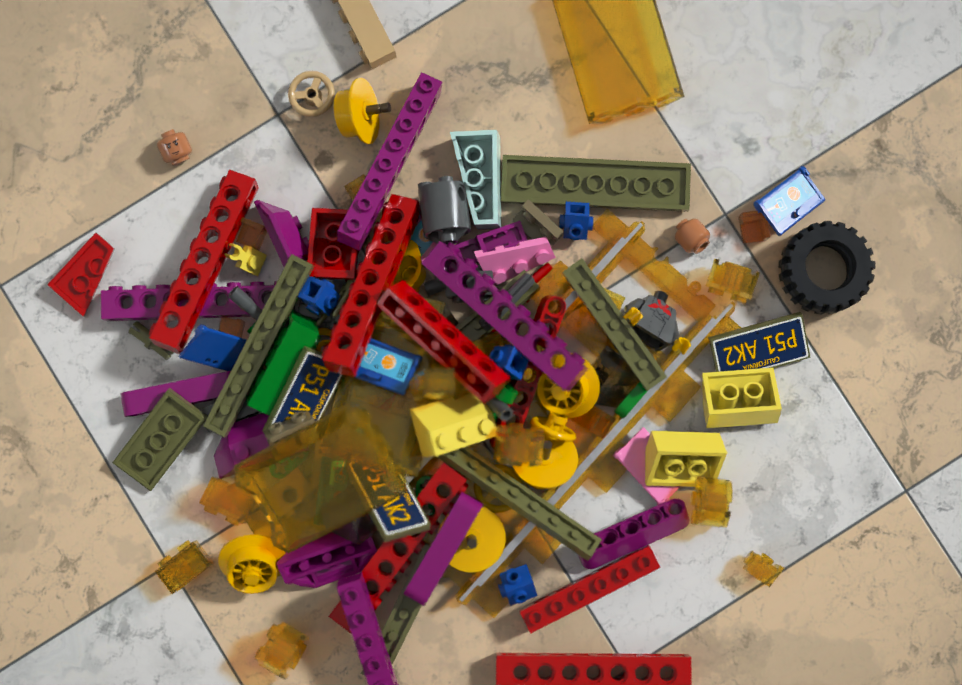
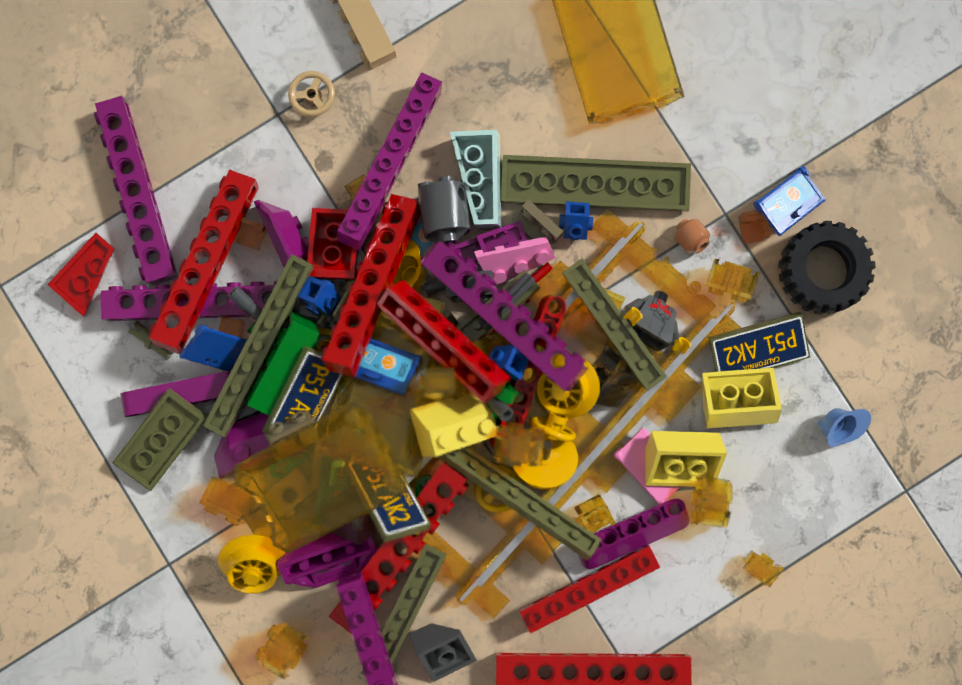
(106, 114): none -> magenta brick
(174, 147): nougat head -> none
(184, 566): clear yellow brick -> none
(247, 258): light yellow plate -> none
(358, 111): yellow piece -> none
(441, 650): none -> dark grey slope
(443, 549): magenta beam -> none
(481, 544): yellow piece -> none
(517, 585): blue brick -> none
(593, 514): none -> clear yellow brick
(596, 421): clear orange panel -> none
(630, 401): green beam -> none
(844, 426): none -> medium blue piece

